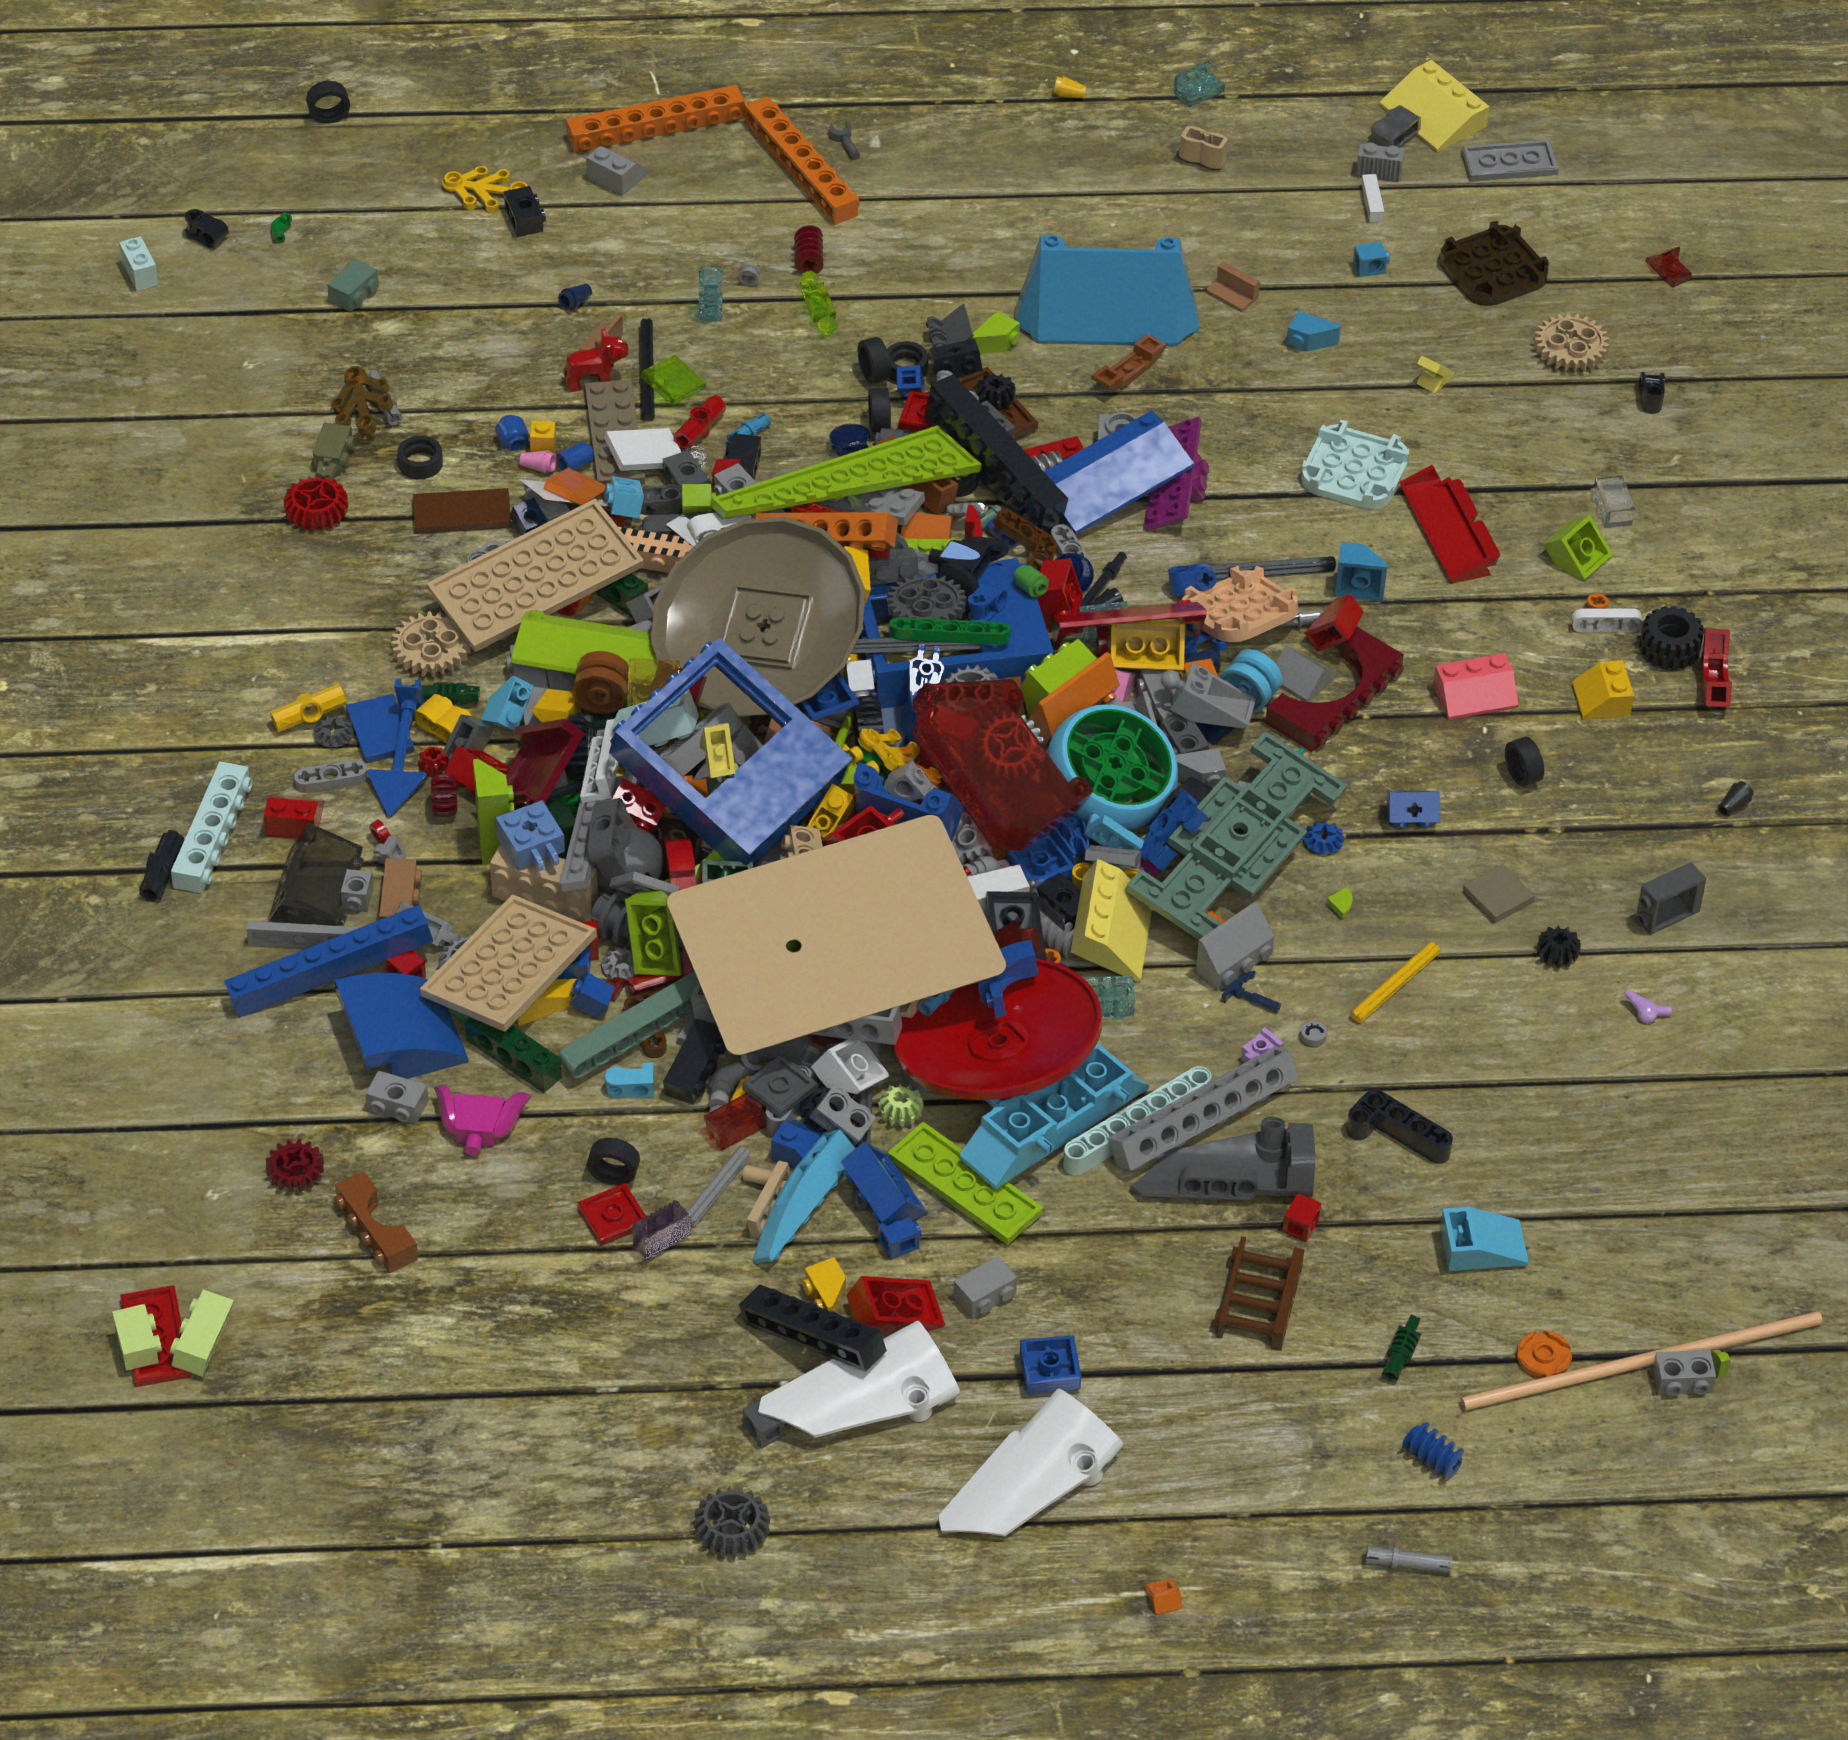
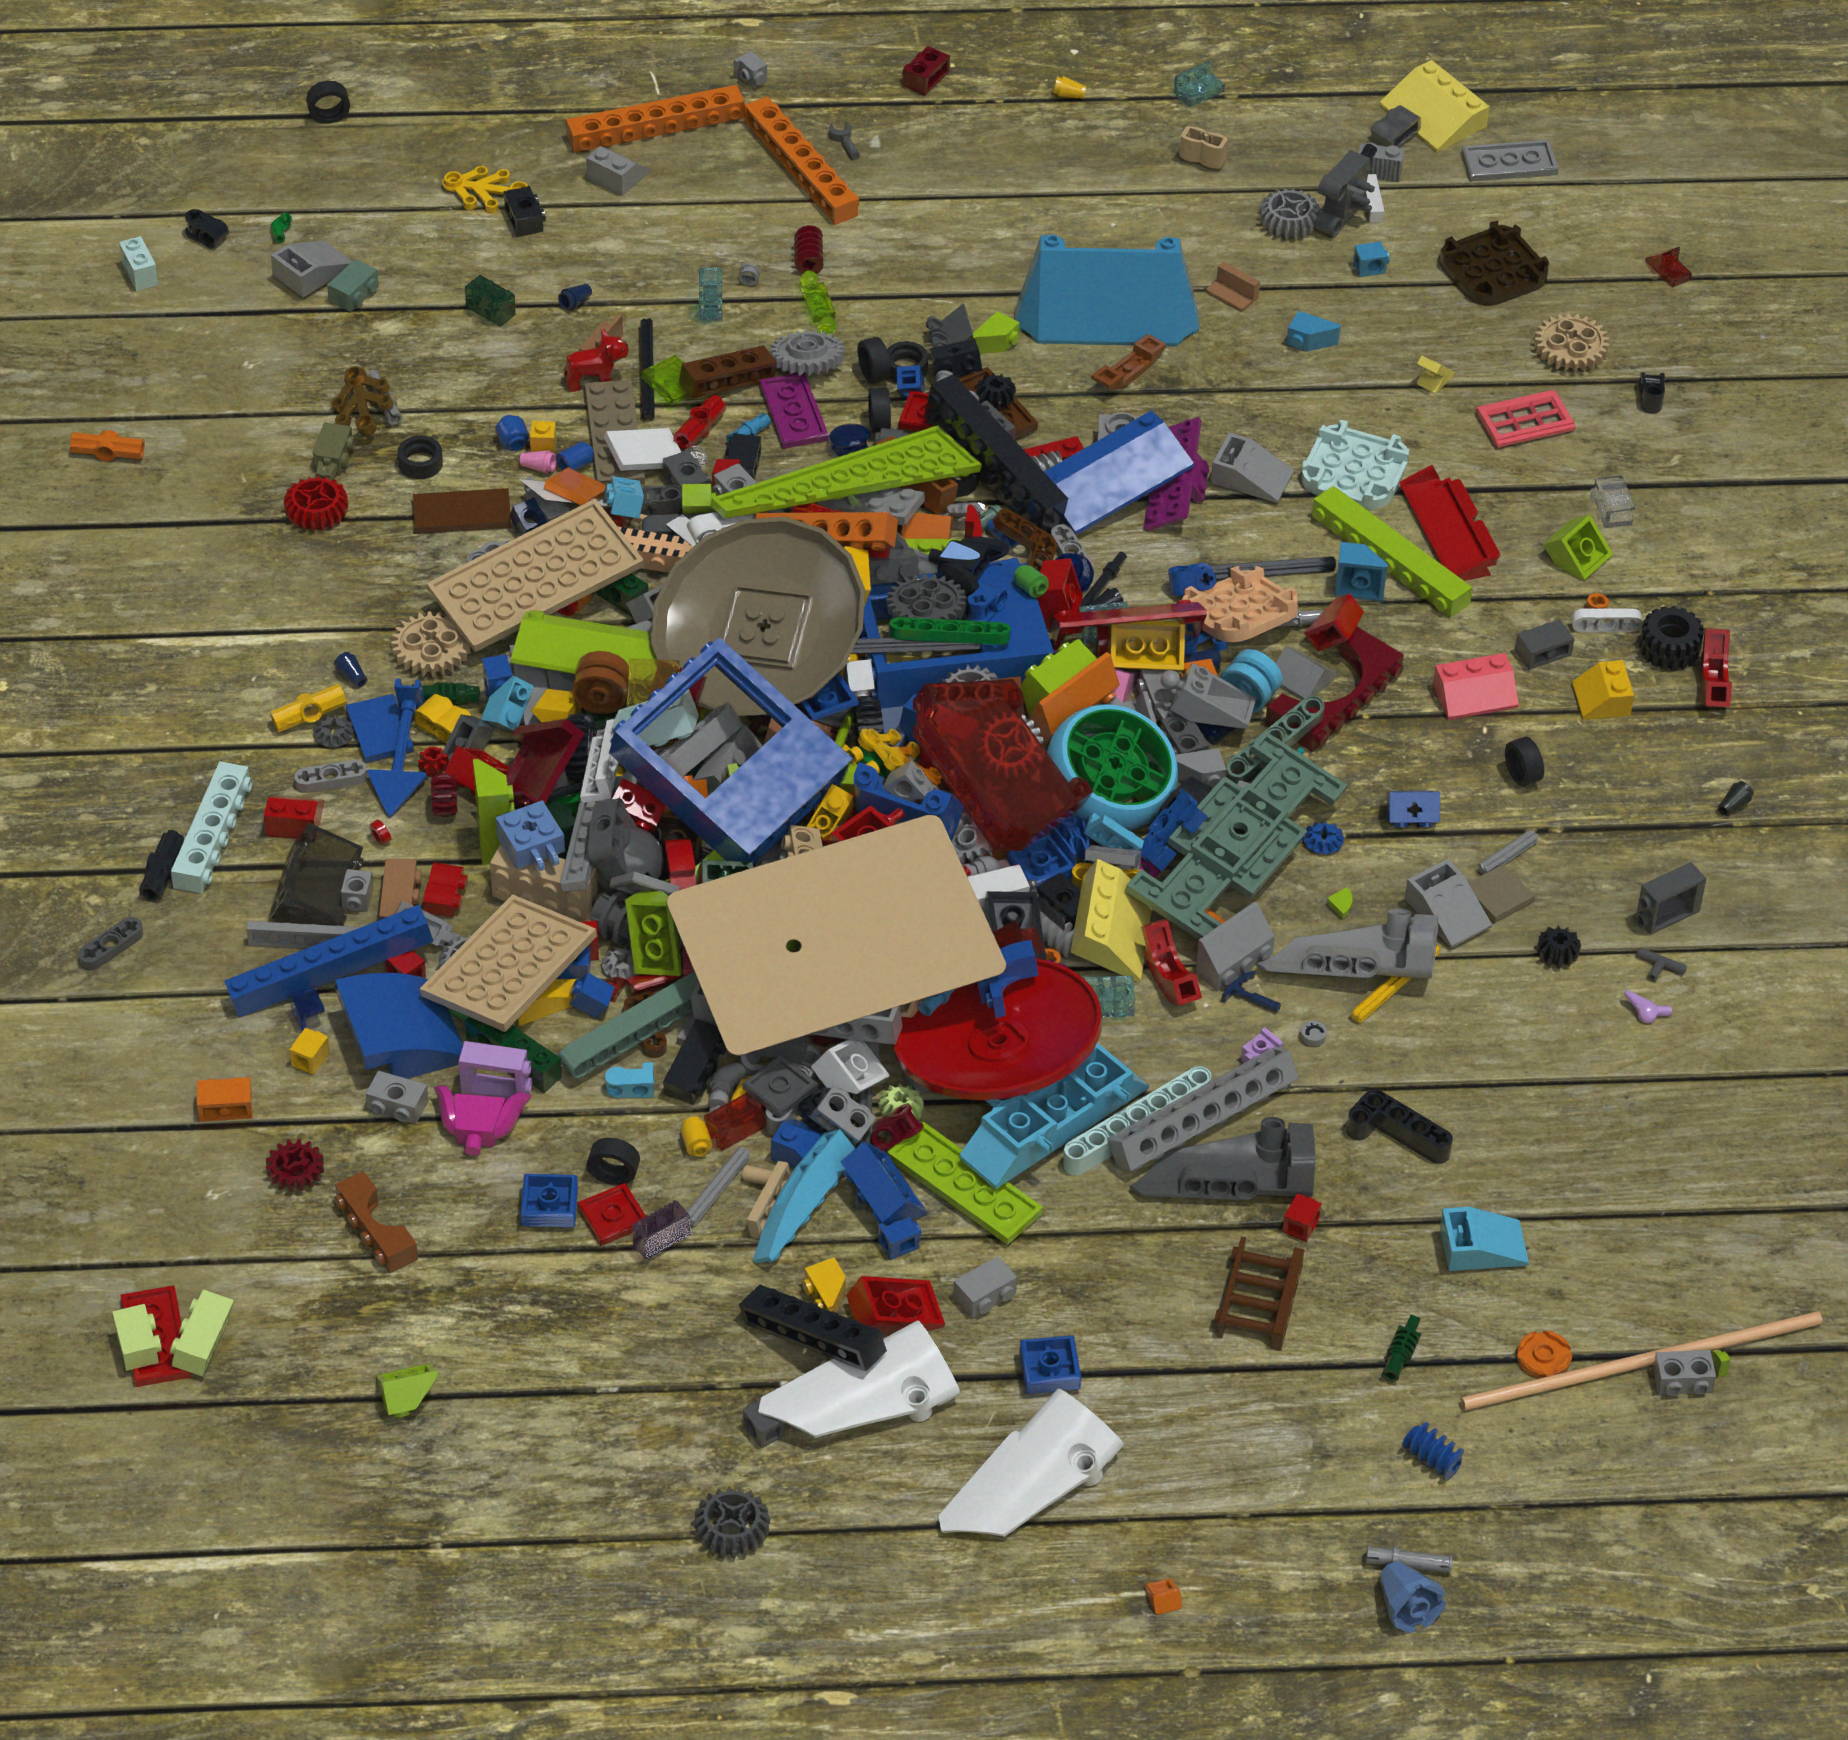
(106, 953): none -> dark grey beam
(107, 445): none -> orange piece
(224, 1099): none -> orange brick
(306, 1004): none -> clear blue panel
(307, 265): none -> light grey slope
(309, 1051): none -> yellow brick
(349, 668): none -> dark blue cone
(391, 849): light grey tile -> none
(405, 1388): none -> lime slope
(444, 889): none -> red brick
(490, 300): none -> clear green brick
(495, 673): none -> blue brick
(497, 1059): none -> lavender window
(549, 1200): none -> blue brick
(696, 1136): none -> yellow brick
(718, 750): light yellow slope -> none
(727, 371): none -> reddish brown brick
(750, 69): none -> light grey brick
(793, 410): none -> magenta tile
(808, 352): none -> light grey gear
(900, 1125): none -> dark red piece
(922, 671): hinge -> none
(926, 70): none -> dark red brick
(1167, 970): none -> red arch
(1250, 469): none -> light grey slope
(1279, 730): none -> sand green beam
(1289, 213): none -> light grey gear
(1345, 191): none -> dark grey piece
(1392, 949): none -> light grey panel
(1403, 558): none -> lime brick
(1410, 1597): none -> medium blue cone
(1446, 893): none -> light grey slope
(1509, 851): none -> light grey axle
(1525, 418): none -> coral piece
(1544, 644): none -> dark grey brick
(1659, 963): none -> dark grey piece

